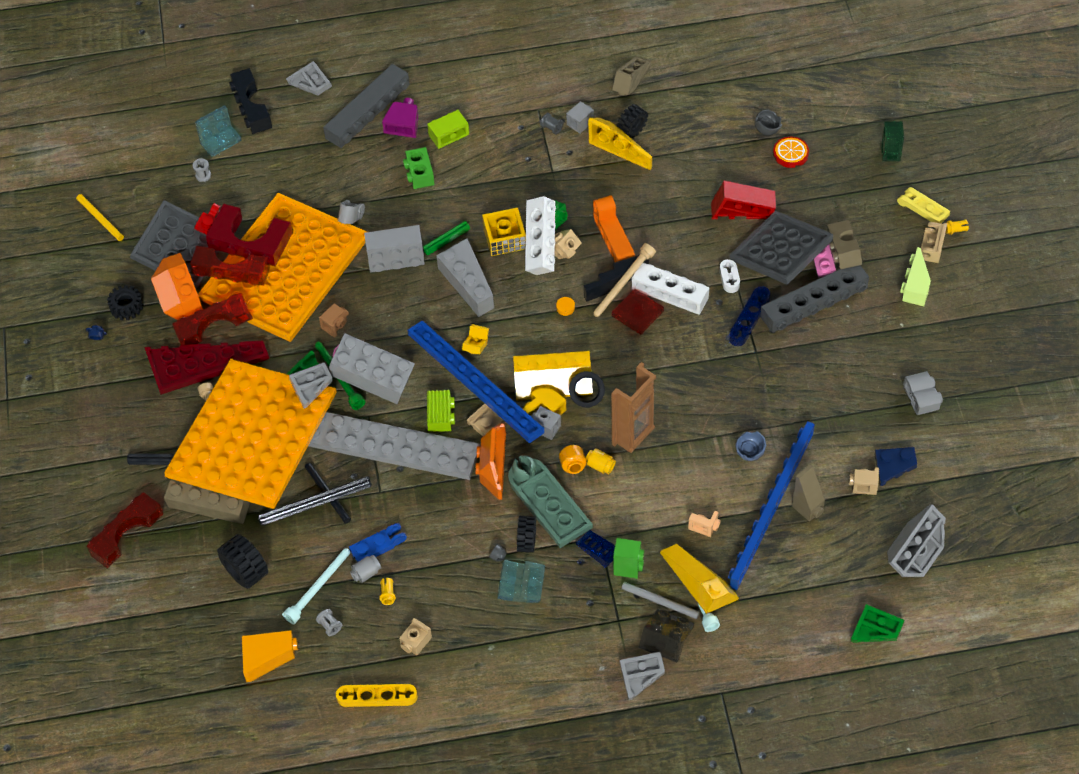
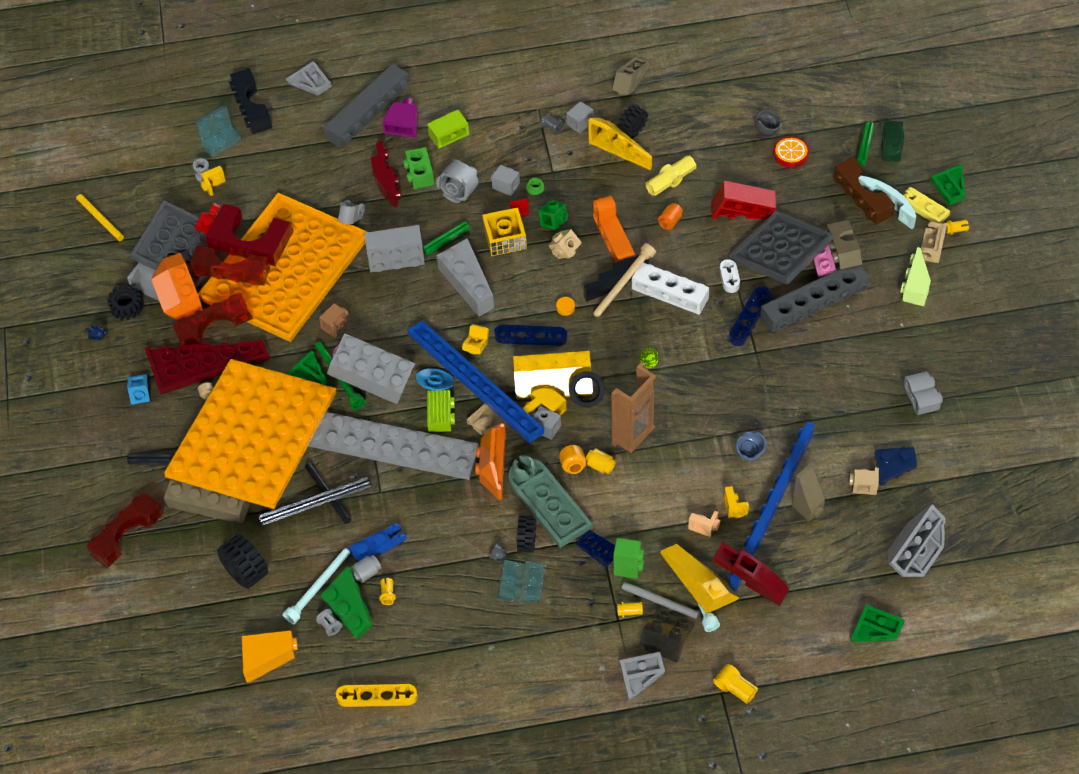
(138, 389): none -> dark azure bracket
(141, 279): none -> light grey panel
(212, 178): none -> yellow bracket
(310, 383): light grey wing -> none
(347, 603): none -> green wing
(384, 175): none -> dark red slope
(417, 643): tan brick -> none
(434, 379): none -> dark azure dish
(457, 181): none -> light grey brick
(505, 180): none -> light grey brick
(522, 205): none -> red plate
(530, 338): none -> clear blue beam
(535, 182): none -> bright green plate
(540, 235): white brick -> none
(629, 609): none -> yellow pin
(637, 311): clear red plate -> none
(649, 357): none -> clear neon green tile
(670, 175): none -> light yellow piece
(670, 216): none -> orange brick
(731, 680): none -> yellow piece
(732, 504): none -> yellow bracket
(754, 572): none -> dark red slope
(865, 143): none -> green axle
(875, 205): none -> reddish brown arch
(906, 212): none -> light aqua slope
(950, 184): none -> green wing

